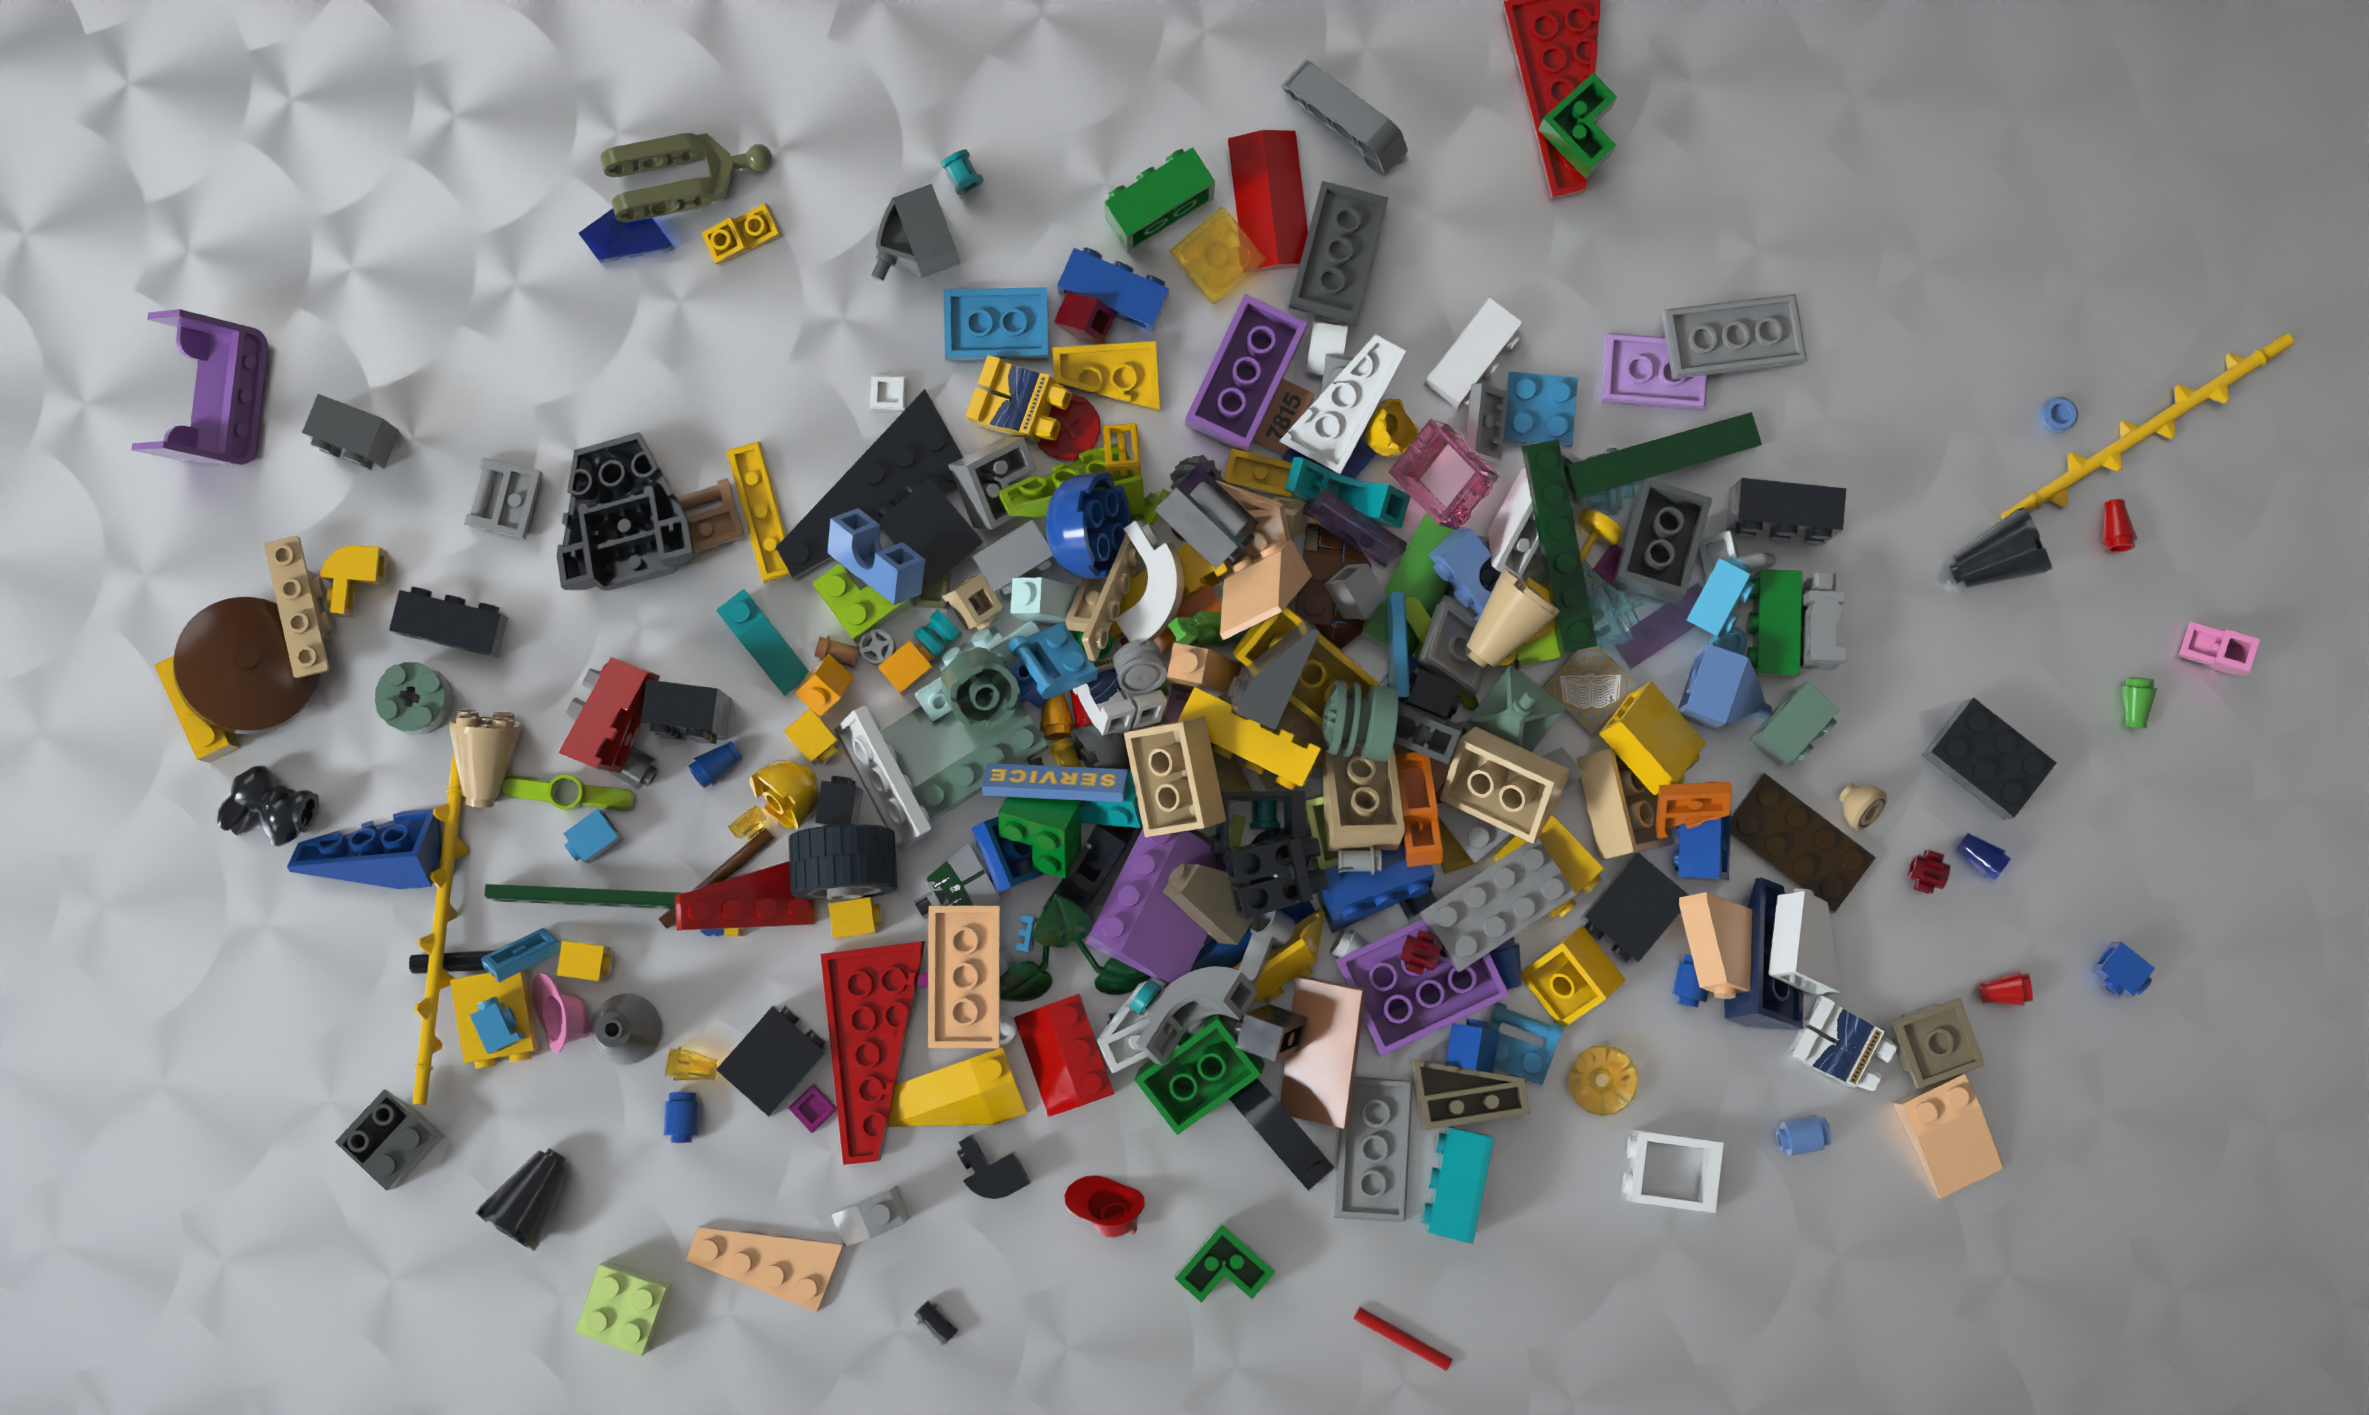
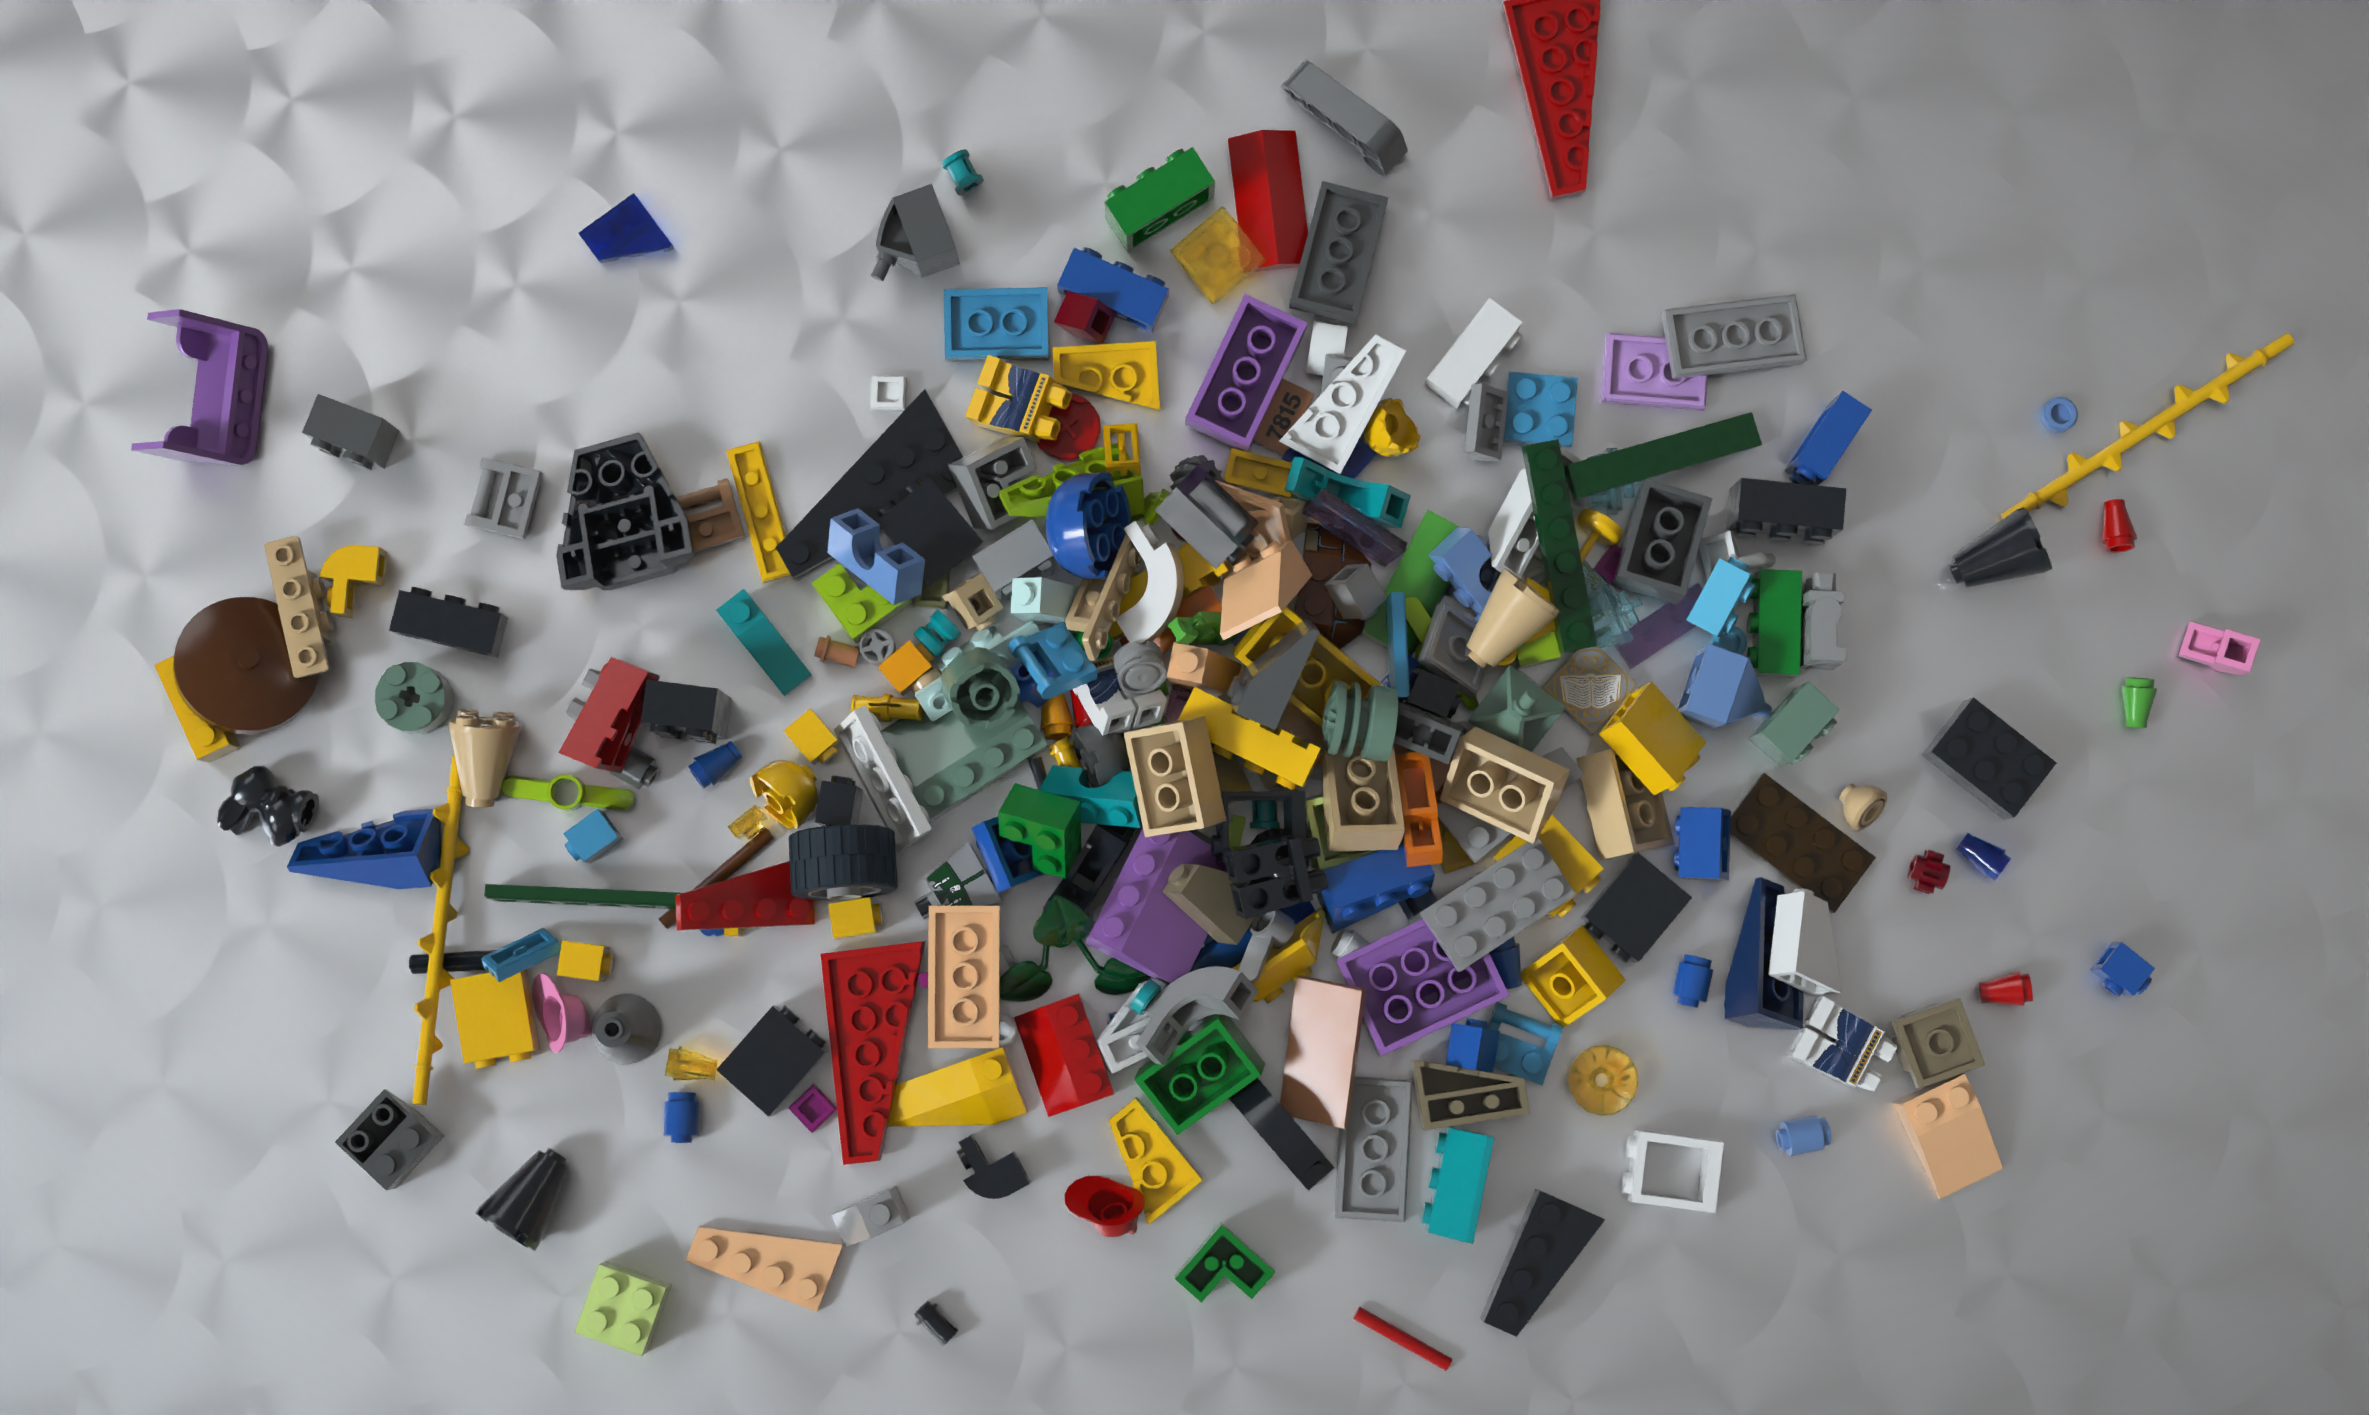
(496, 1025): dark azure brick -> none
(672, 152): olive piece -> none
(741, 235): yellow slope -> none
(824, 685): light orange brick -> none
(889, 707): none -> yellow pin
(926, 679): none -> tan tile
(1027, 934): dark azure tile -> none
(1055, 782): medium blue tile -> none
(1152, 1159): none -> yellow wing
(1270, 1032): black brick -> none
(1360, 861): light grey pin -> none
(1419, 458): clear pink window -> none
(1420, 952): dark red gear -> none
(1539, 1256): none -> black wedge
(1574, 128): green brick -> none
(1691, 804): orange wing -> none
(1719, 942): light nougat slope -> none
(1827, 440): none -> blue window

